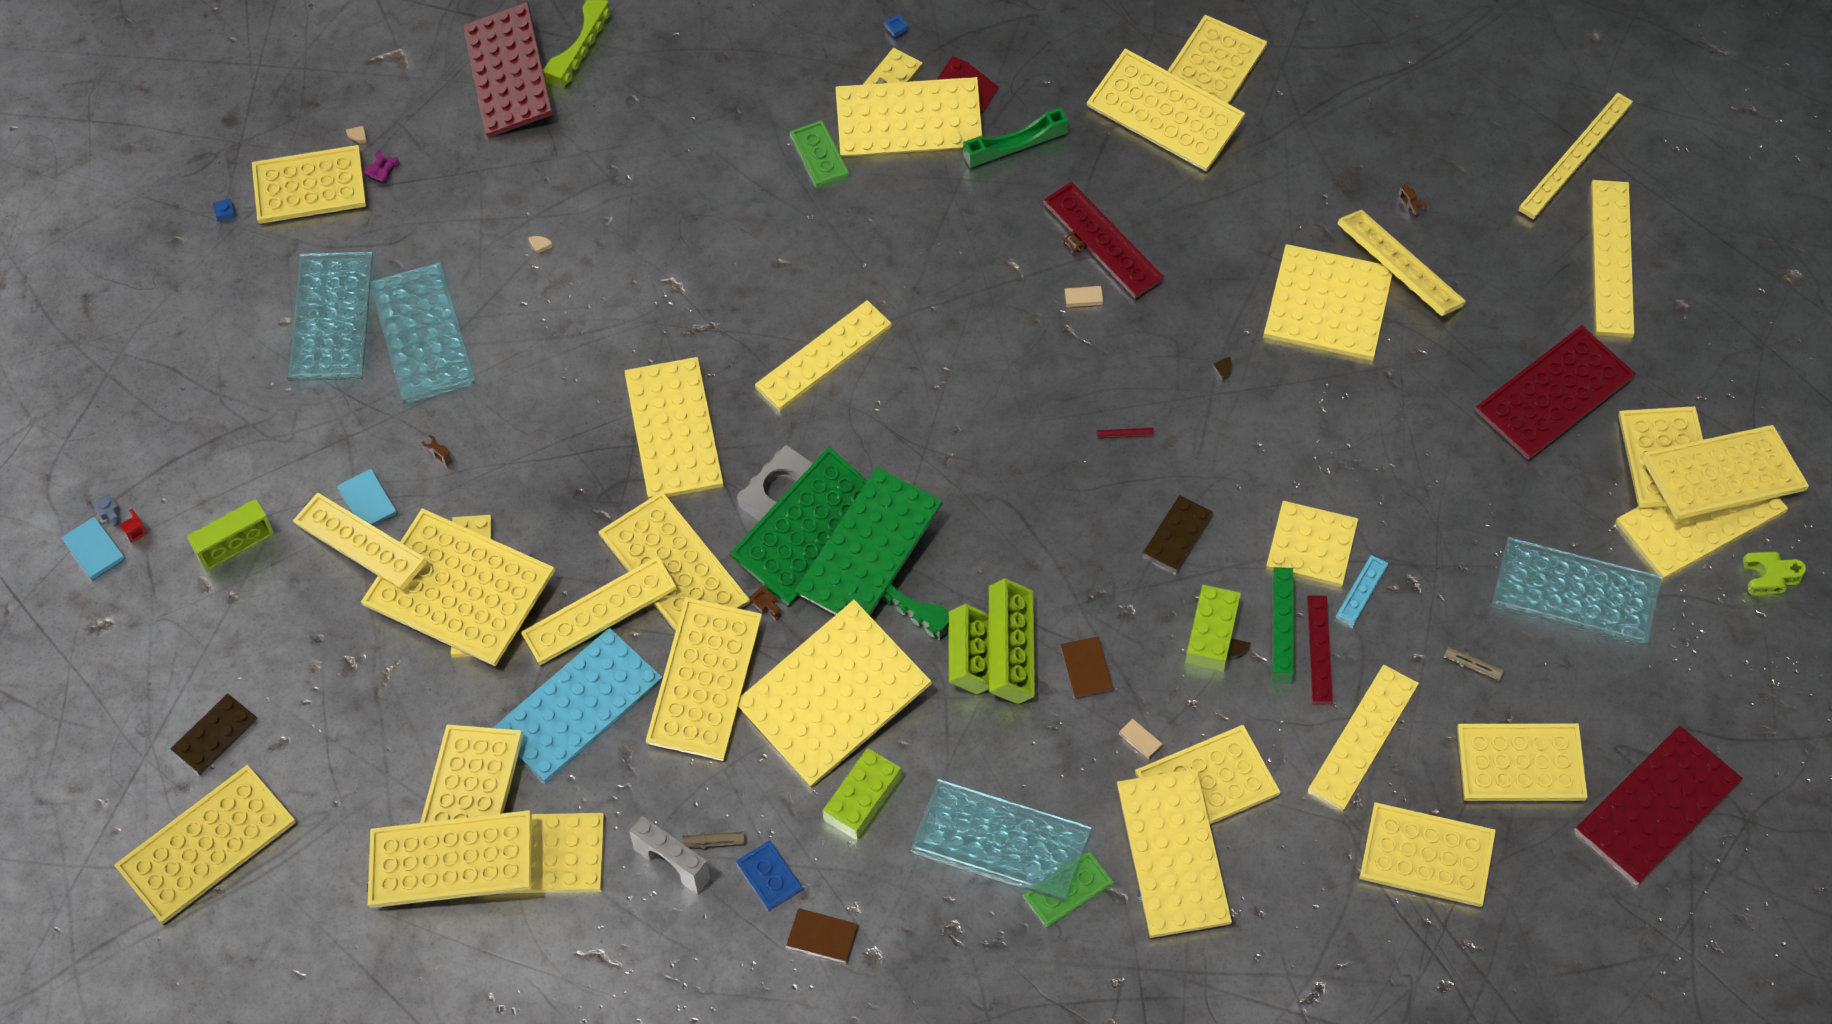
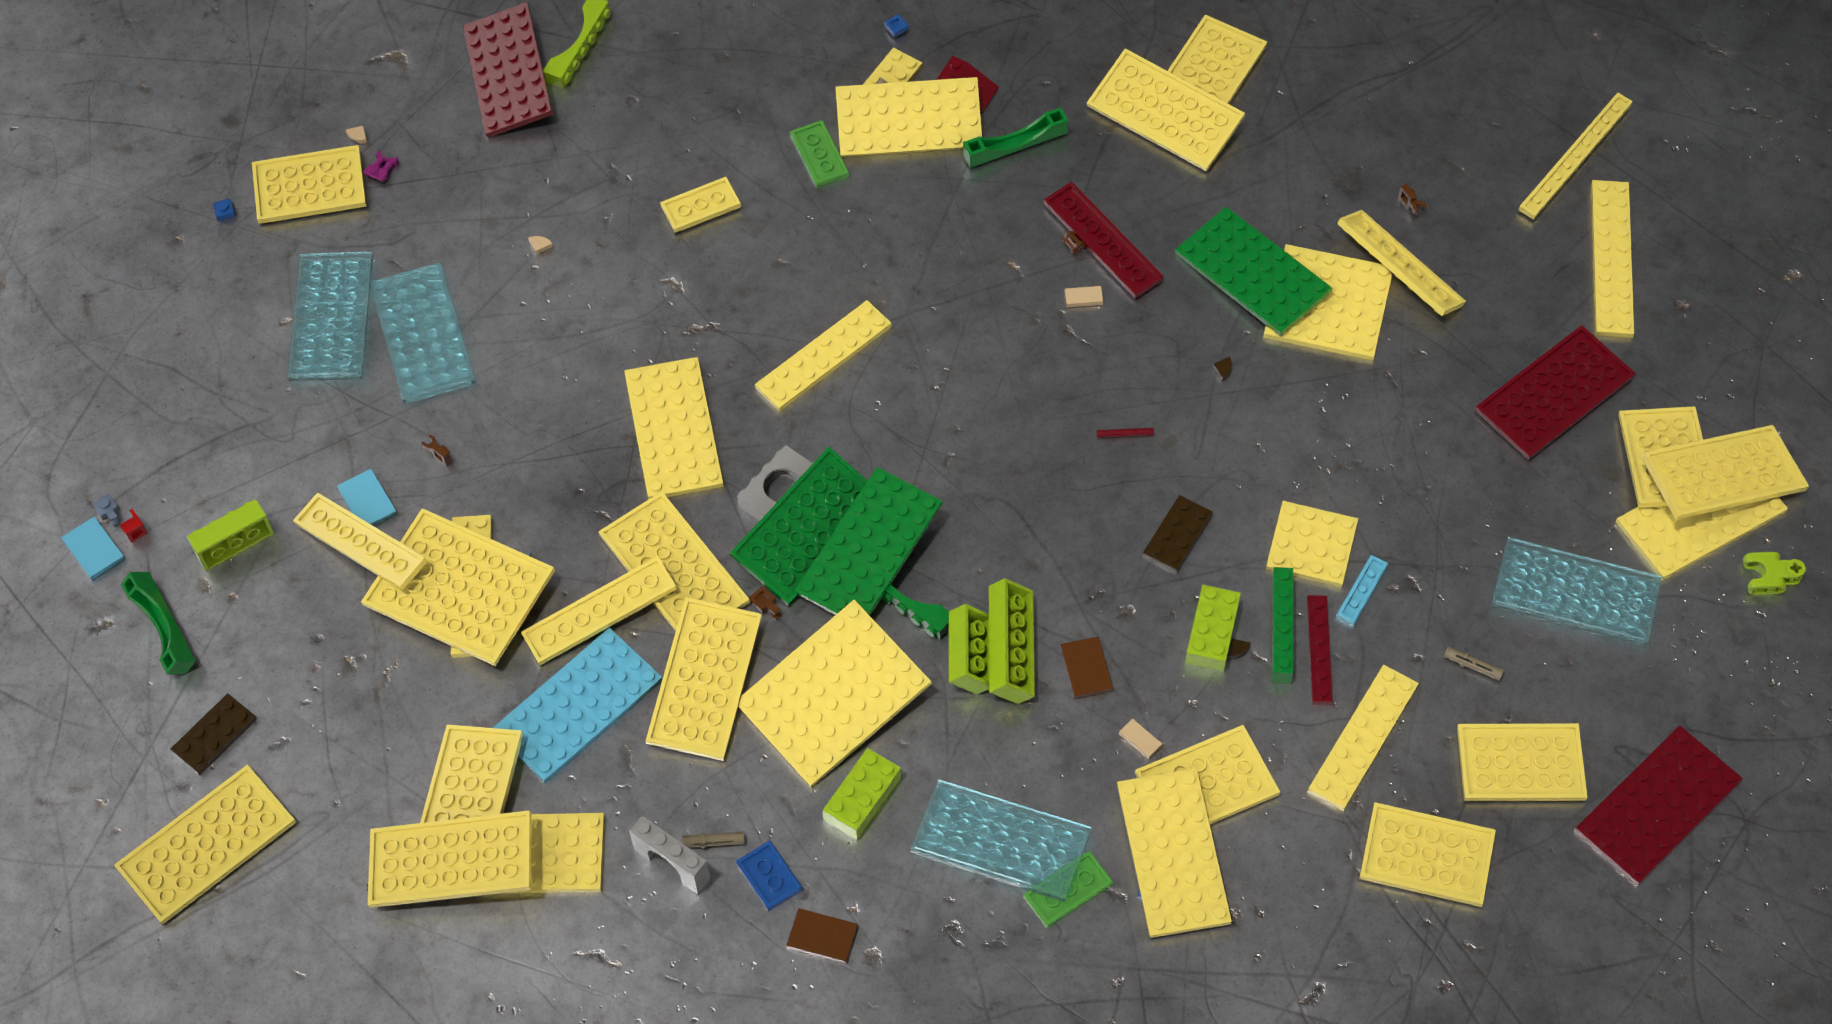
(143, 592): none -> green arch
(700, 204): none -> light yellow plate
(1253, 271): none -> green plate

